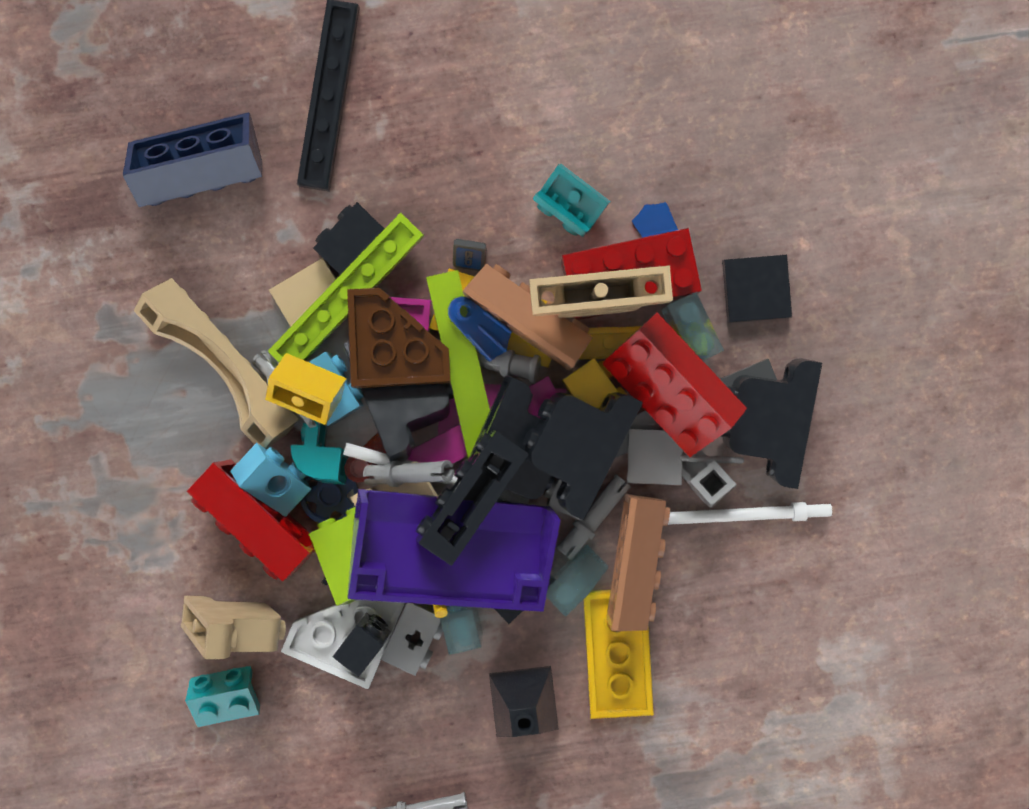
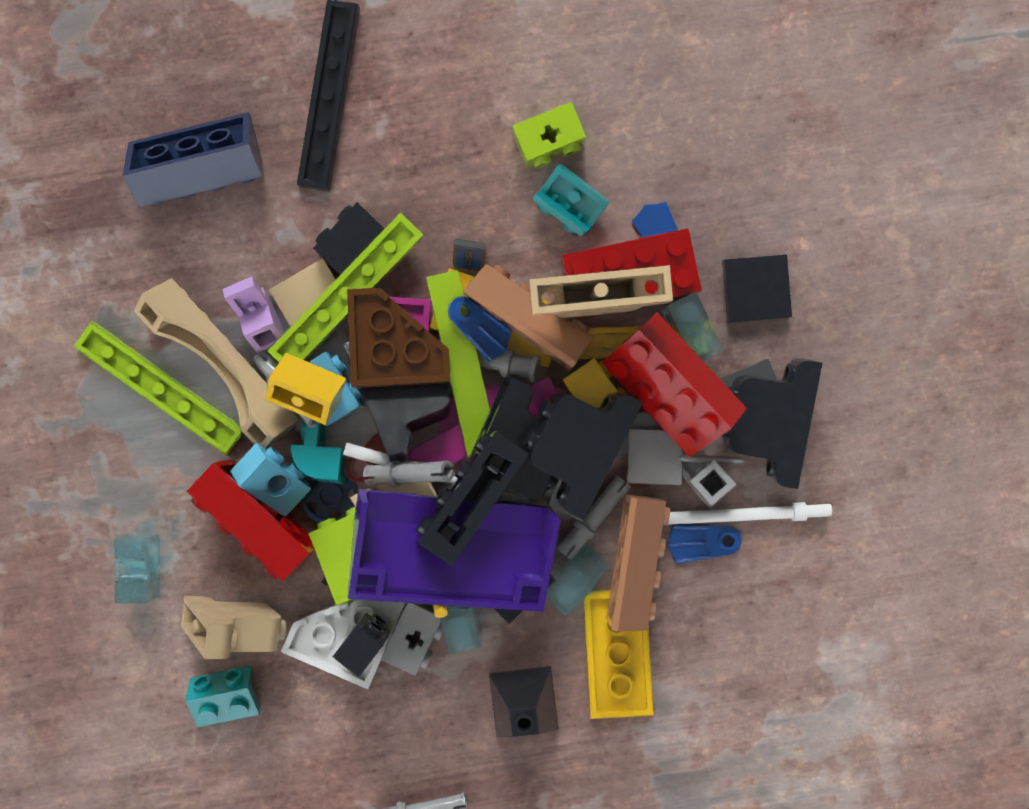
(137, 568): none -> clear light blue brick
(159, 388): none -> lime tile
(255, 312): none -> lavender brick
(558, 122): none -> lime brick
(701, 542): none -> blue piece

